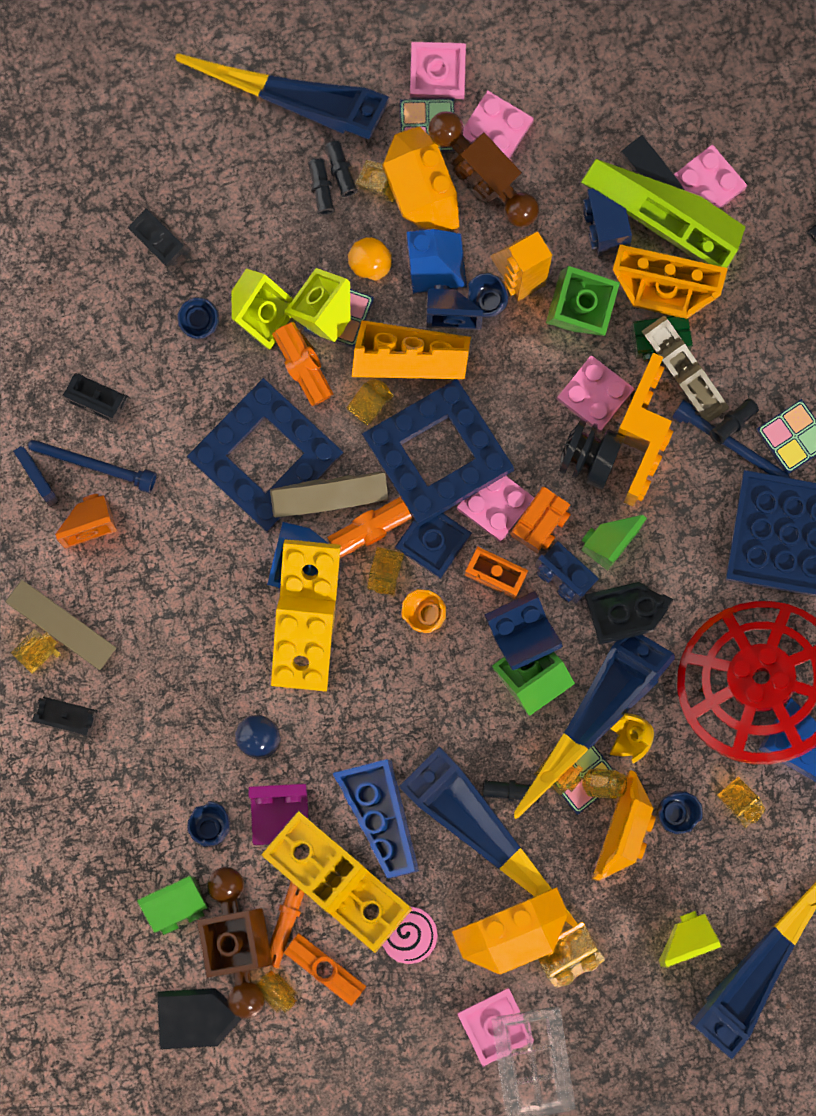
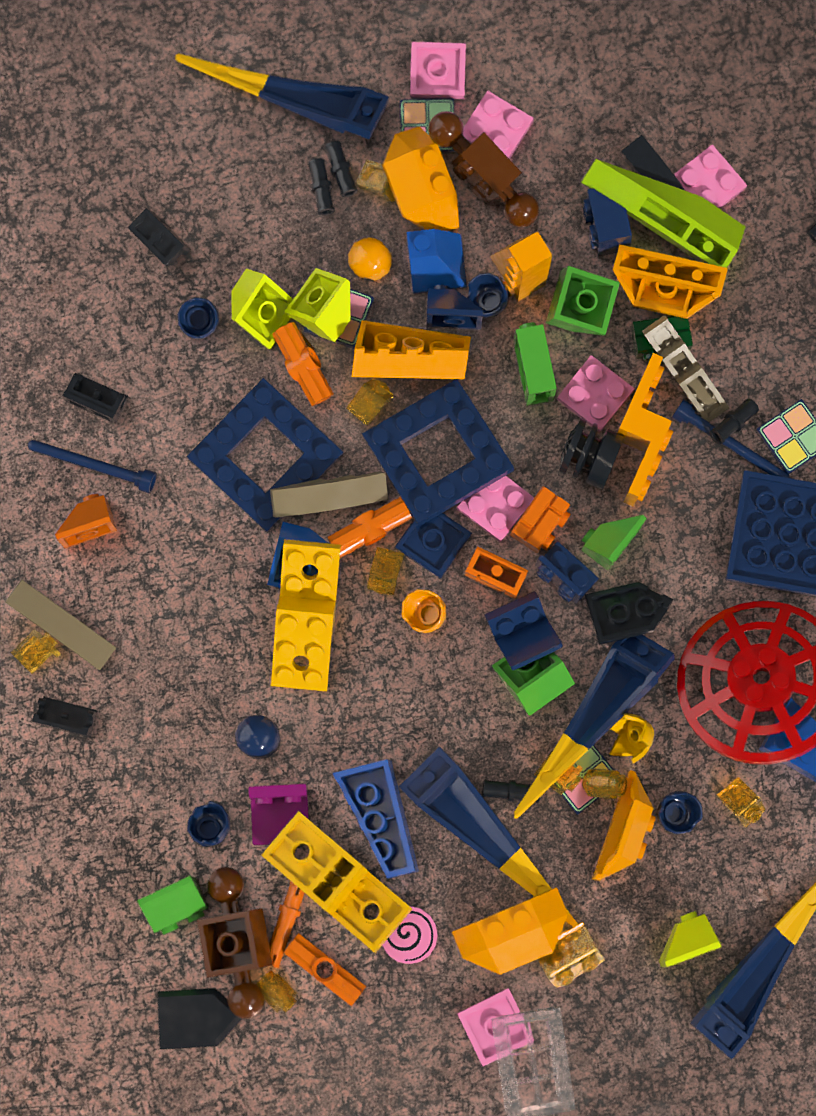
(36, 476): dark blue tile -> none
(534, 364): none -> bright green window

